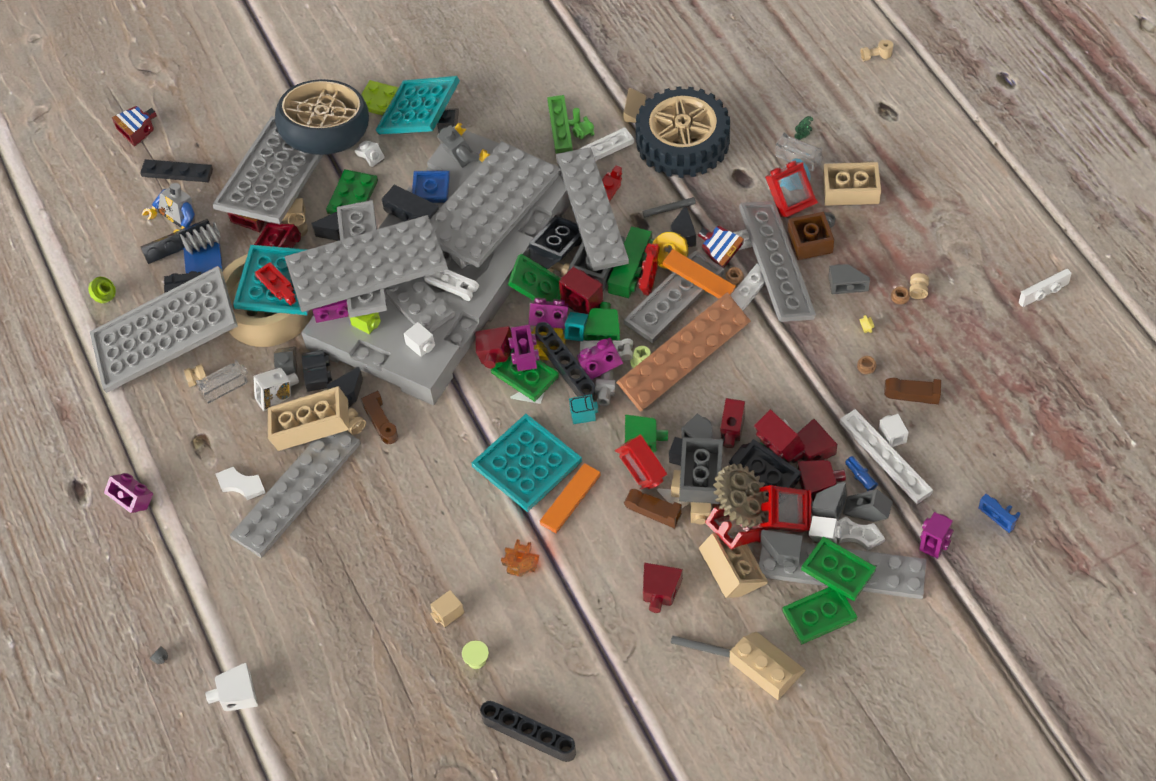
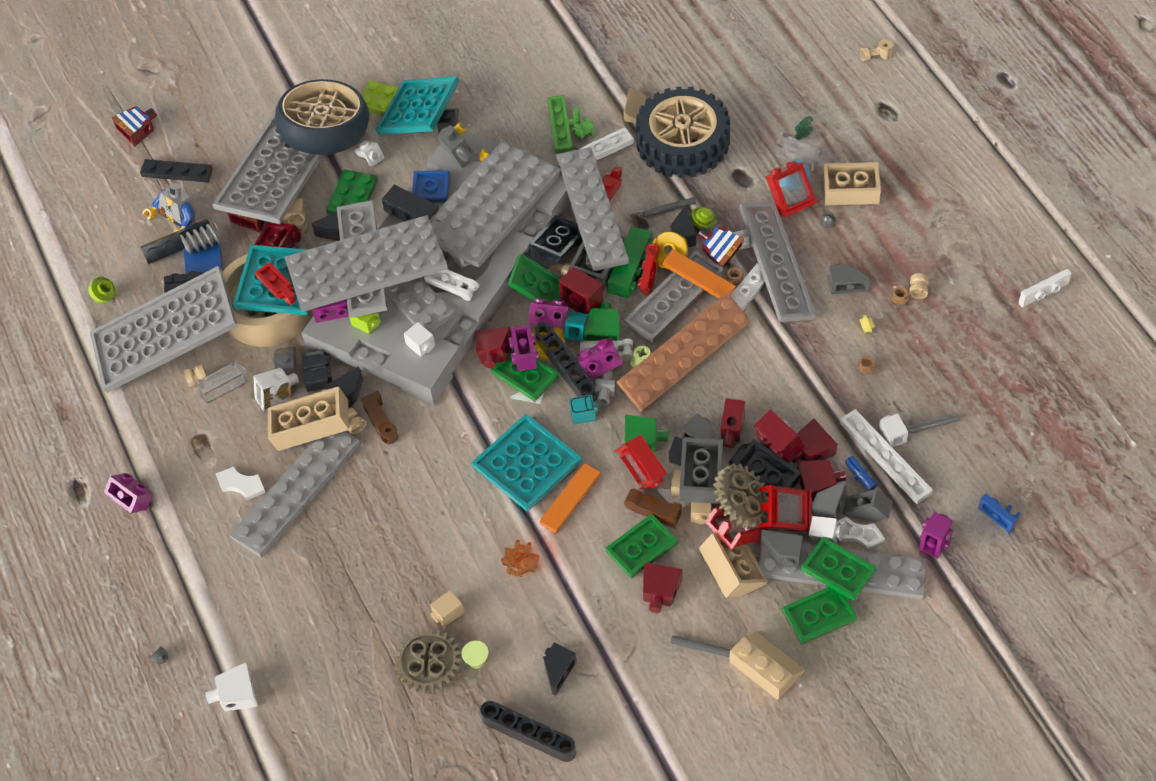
(408, 660): none -> dark tan gear
(558, 665): none -> black slope
(641, 544): none -> green plate
(703, 217): none -> lime plate
(810, 235): reddish brown brick -> none
(913, 390): reddish brown leg -> none
(932, 423): none -> dark grey bar

